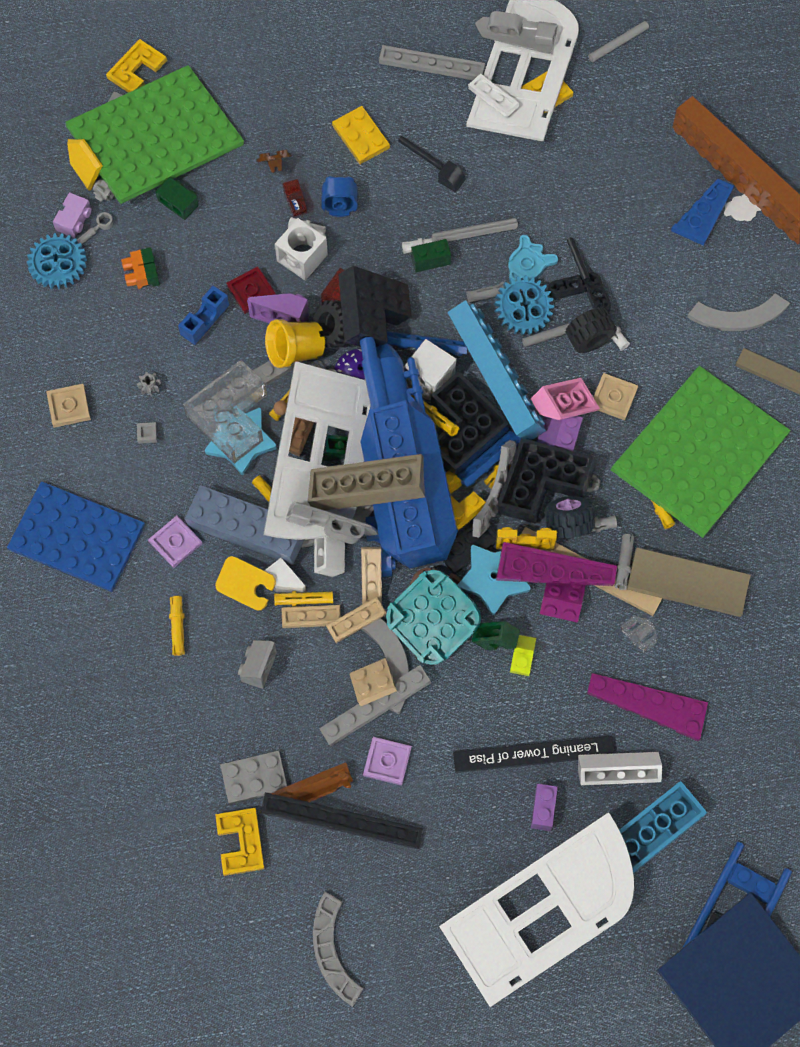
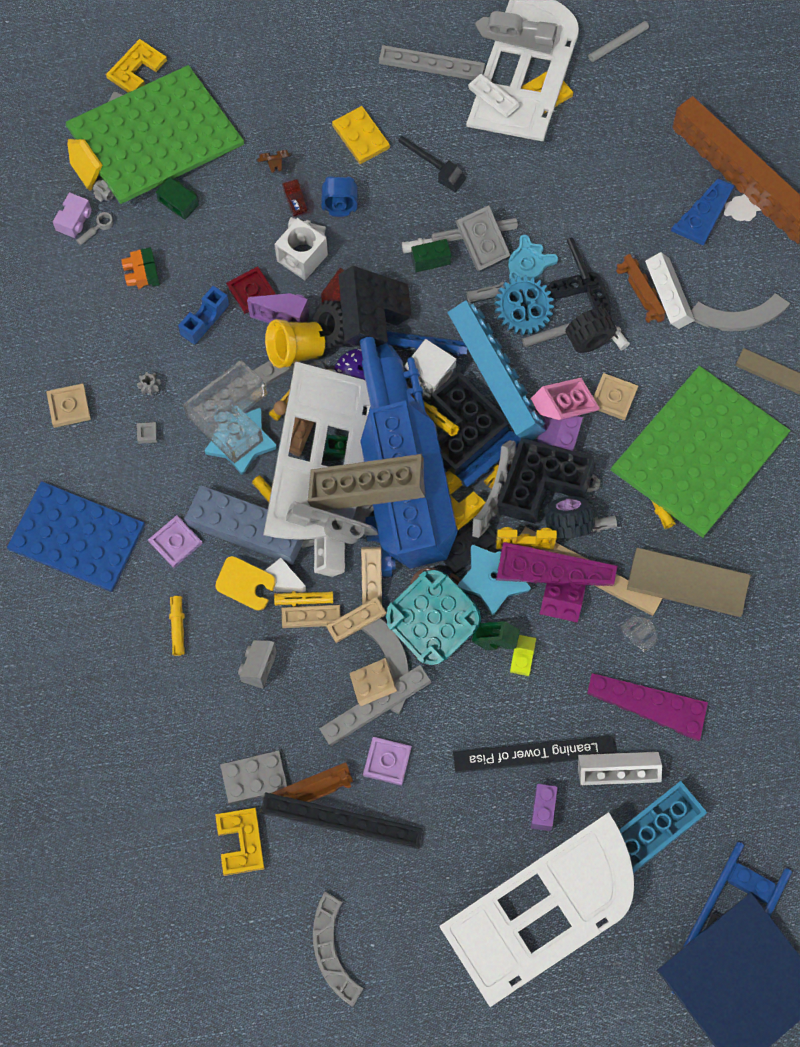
(56, 247): dark azure gear -> none
(482, 238): none -> light grey plate
(623, 568): light grey pin -> none
(644, 292): none -> dark orange piece
(669, 290): none -> white brick

